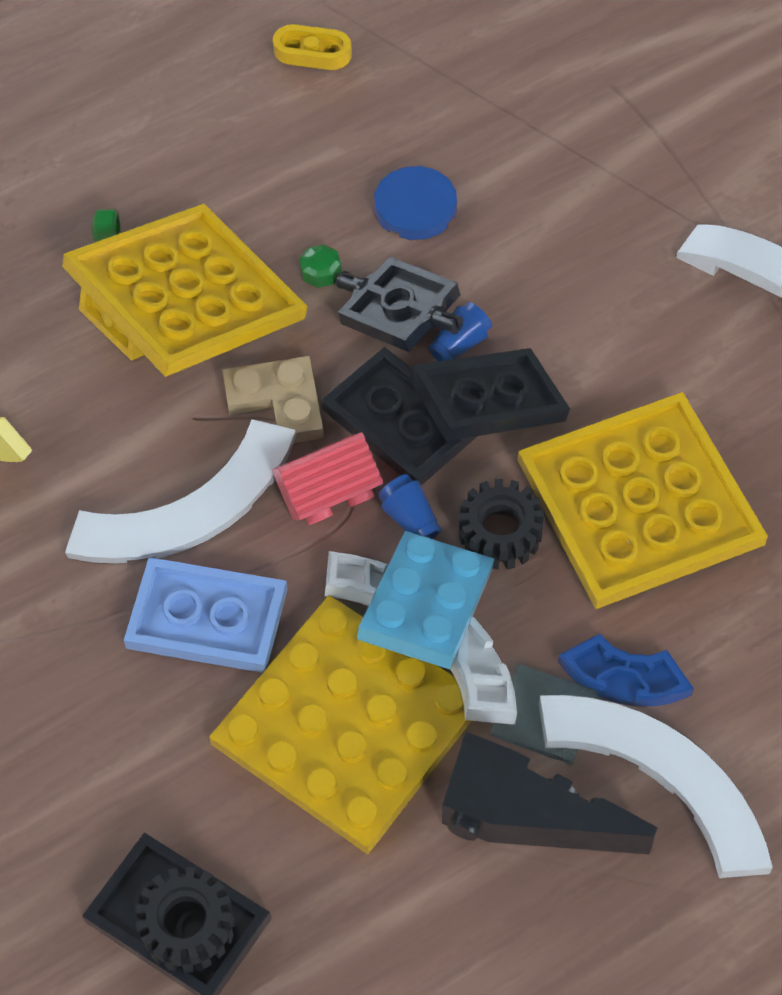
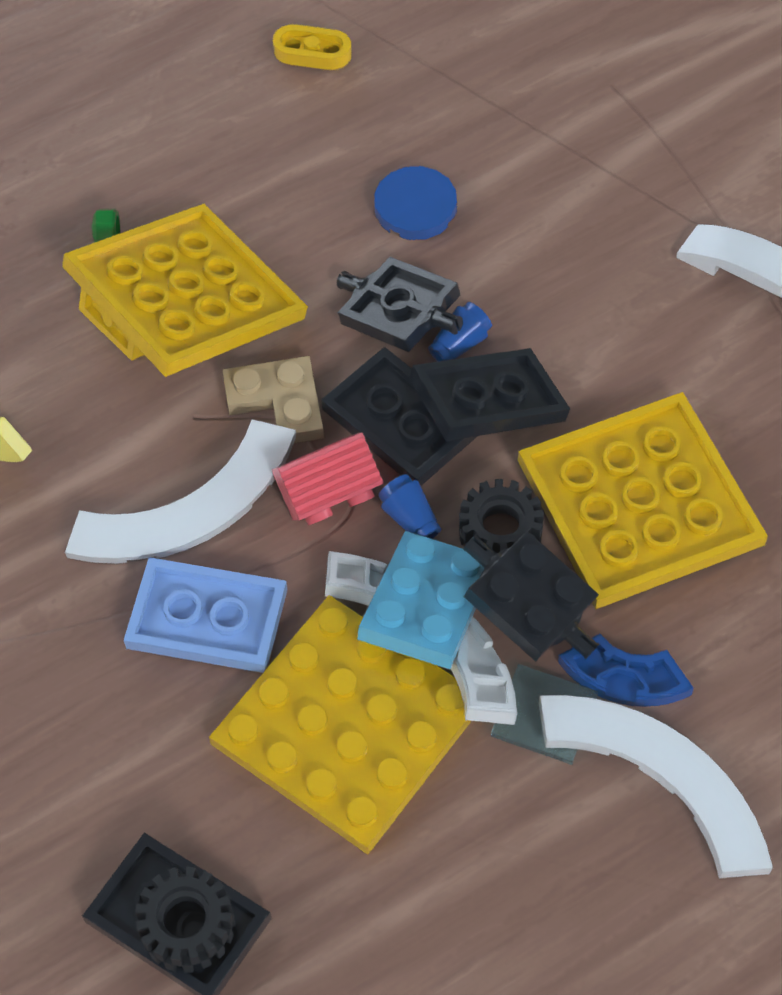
(320, 265): green tile -> none
(507, 803): black wedge -> none
(531, 596): none -> black plate

